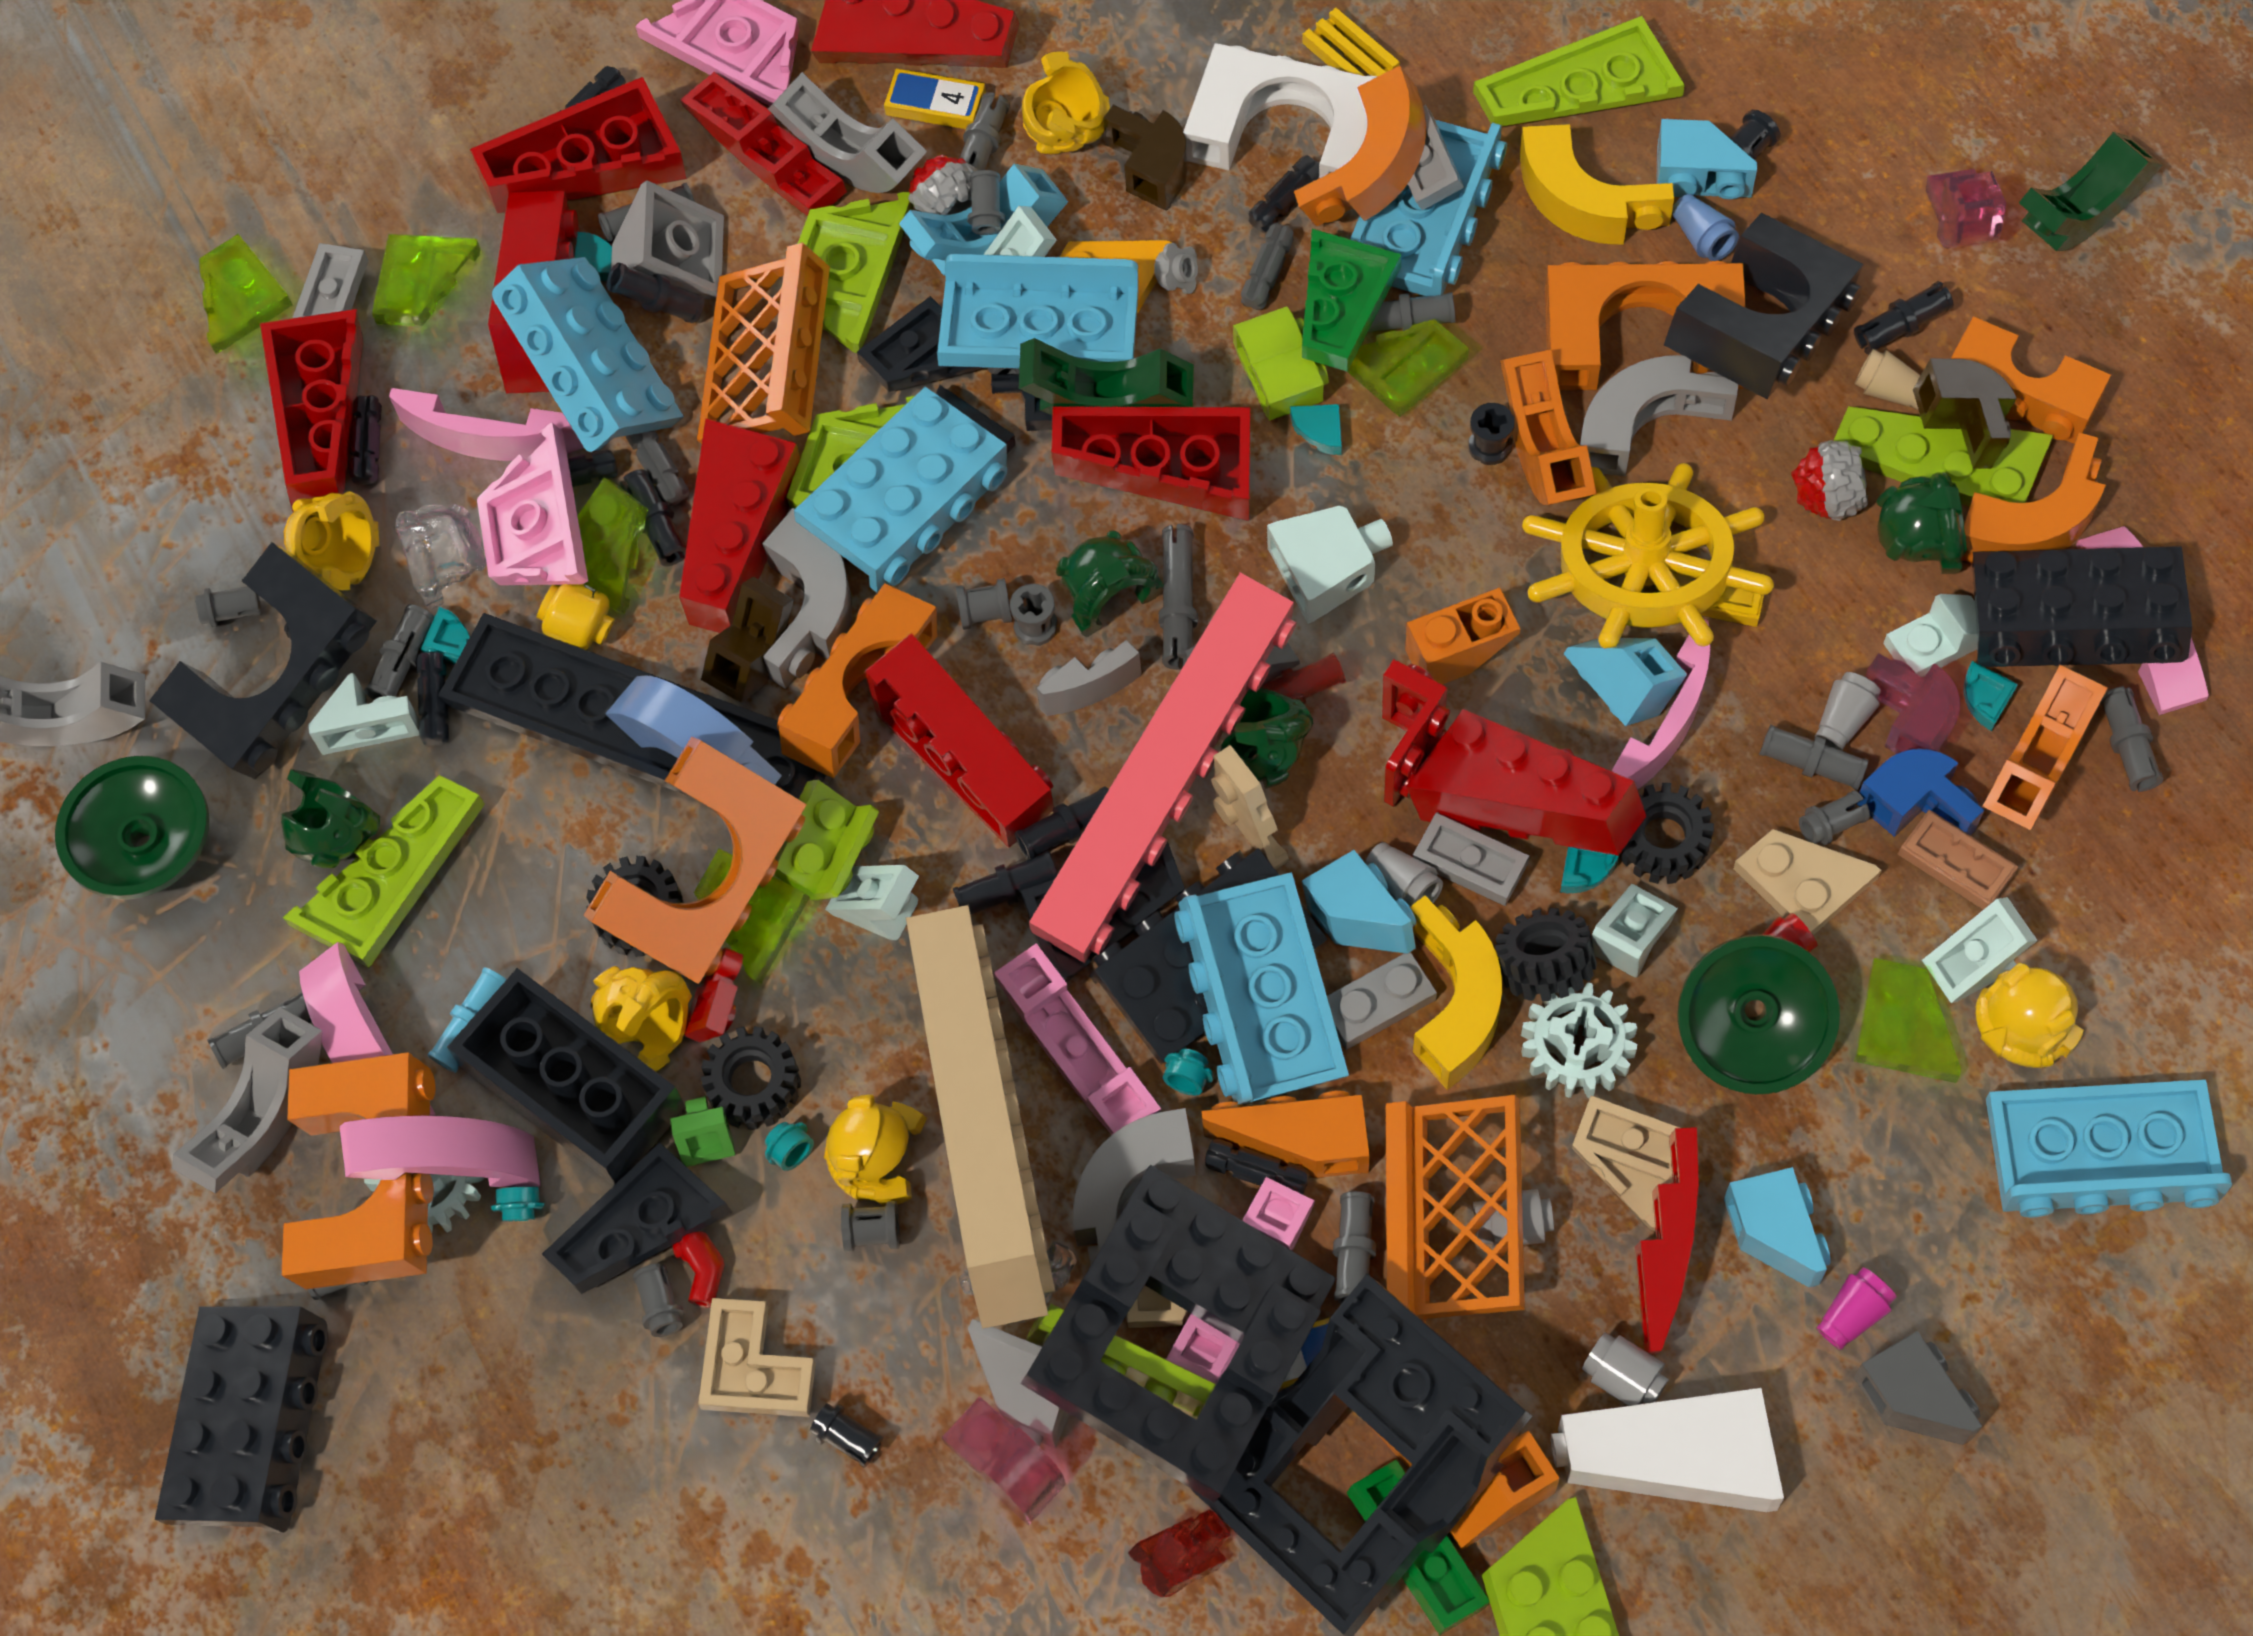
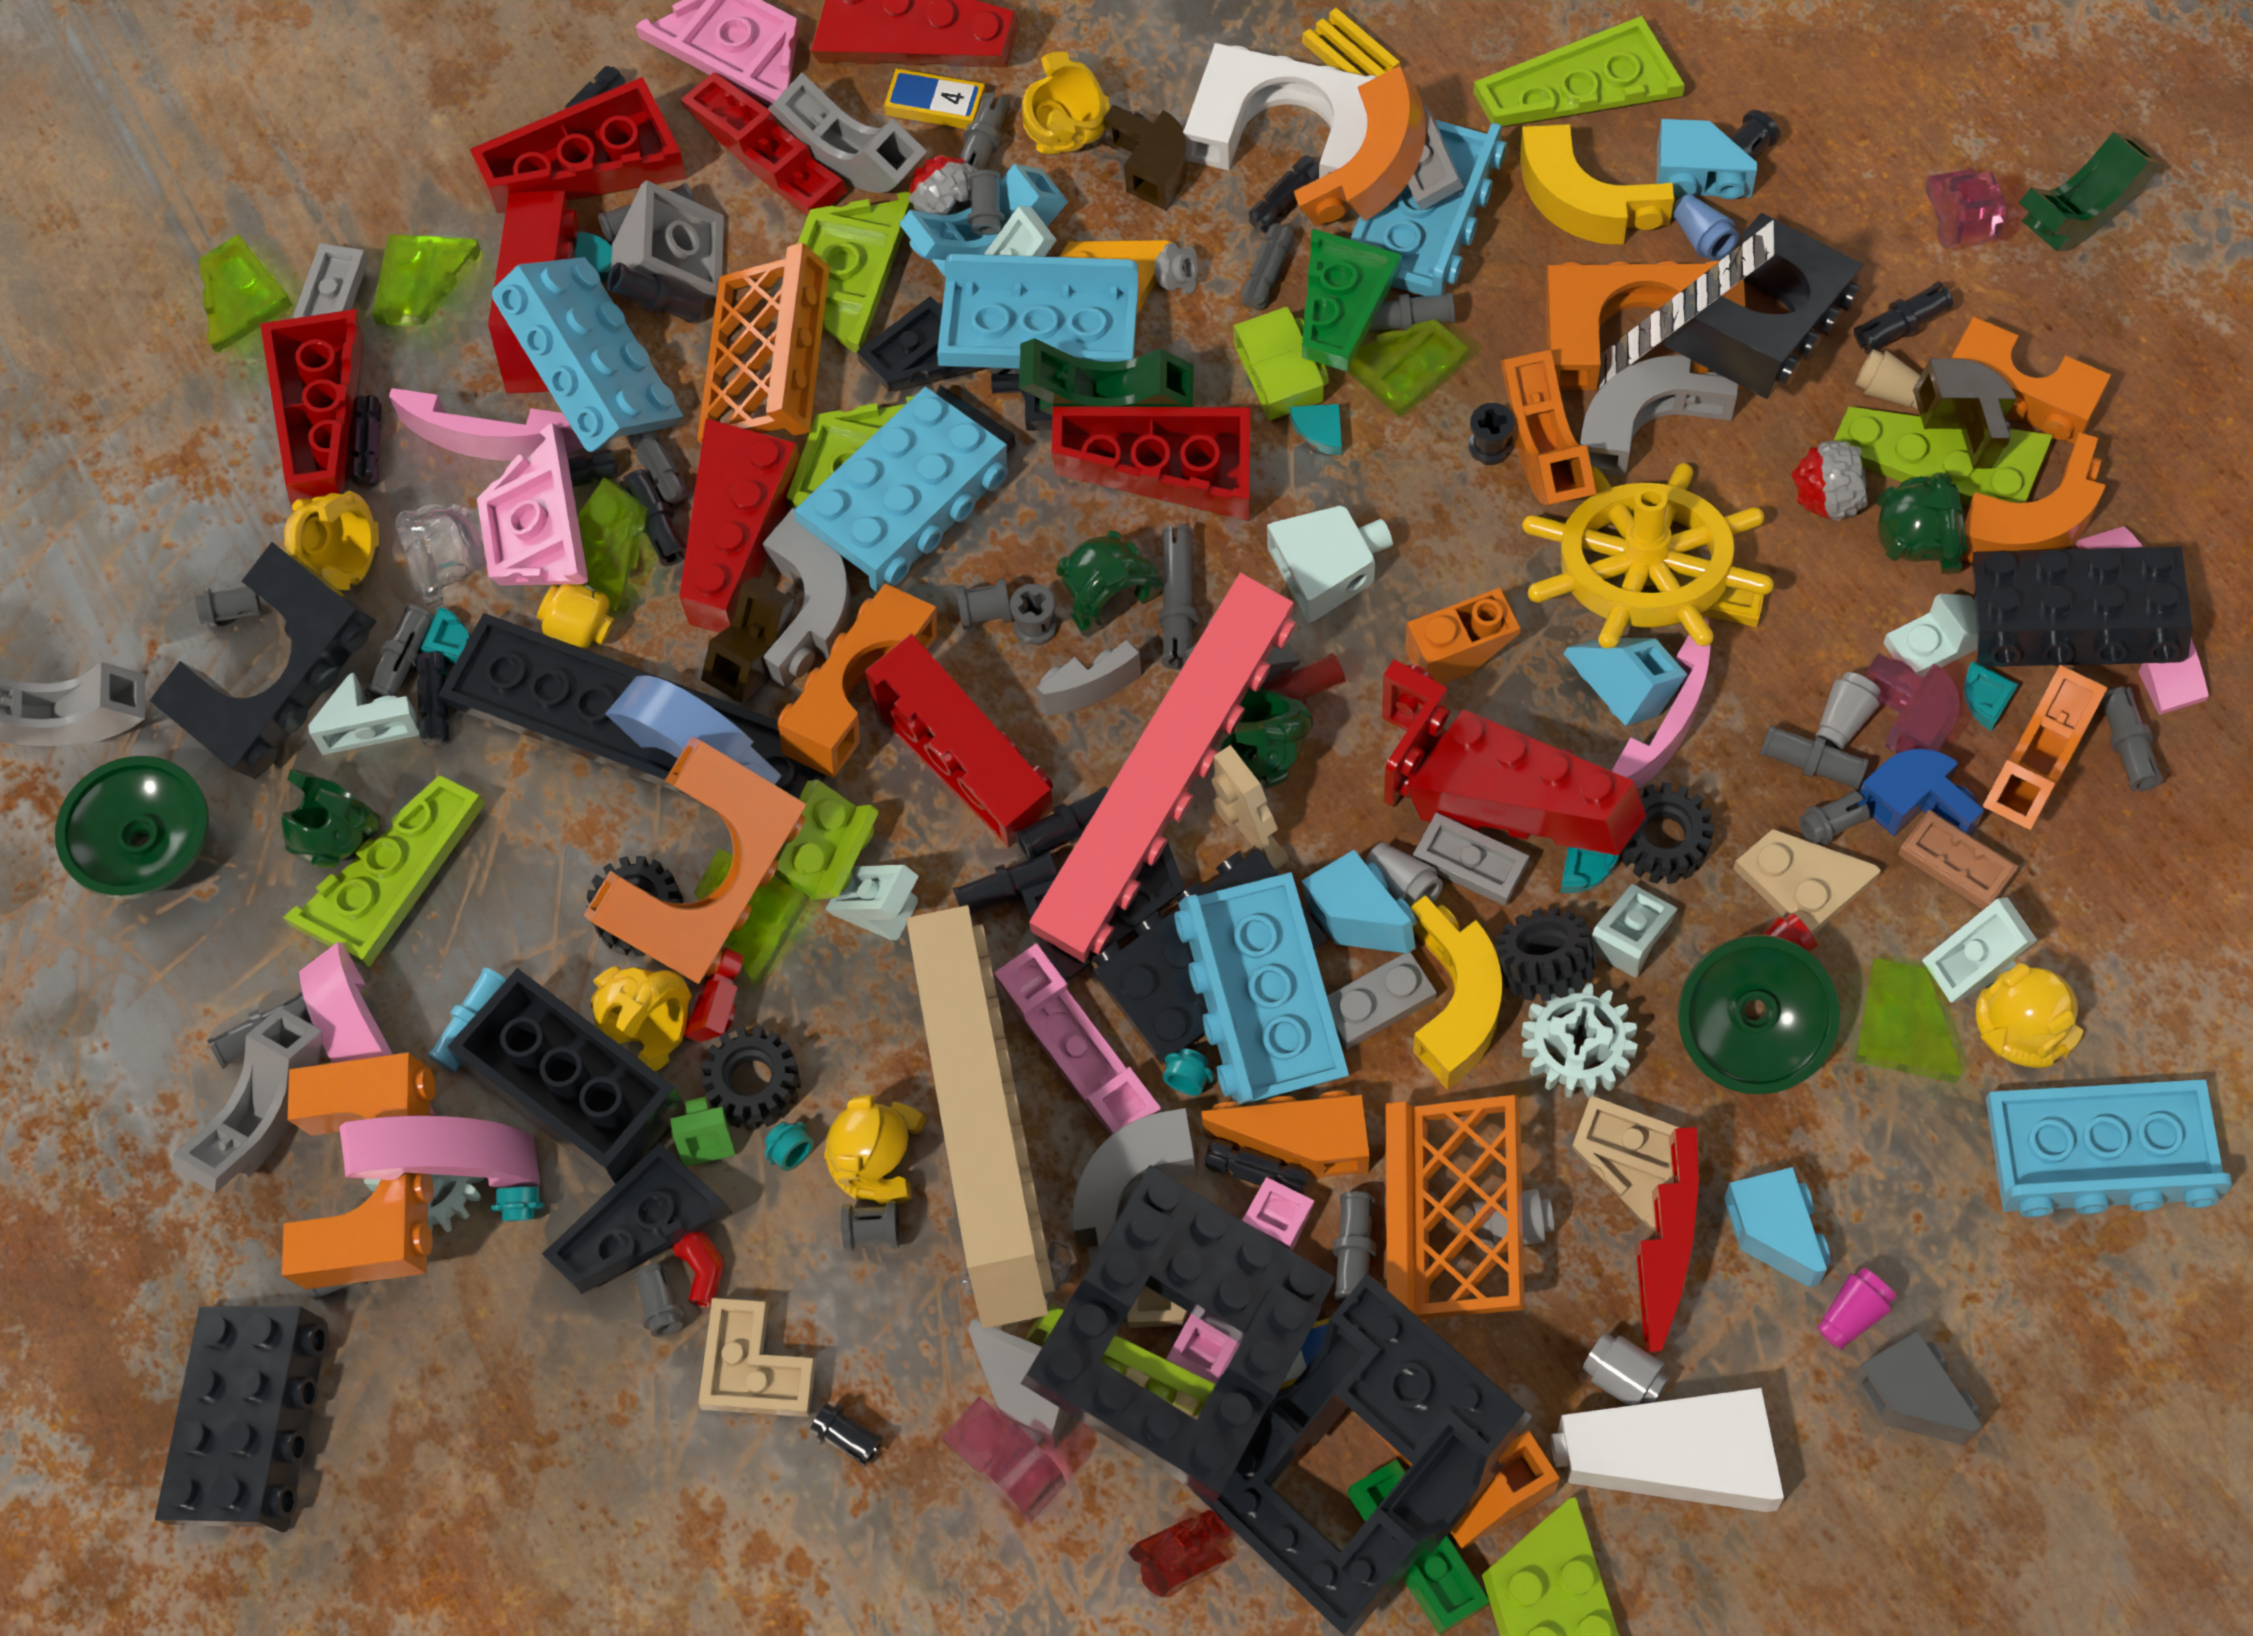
(1688, 303): none -> sticker

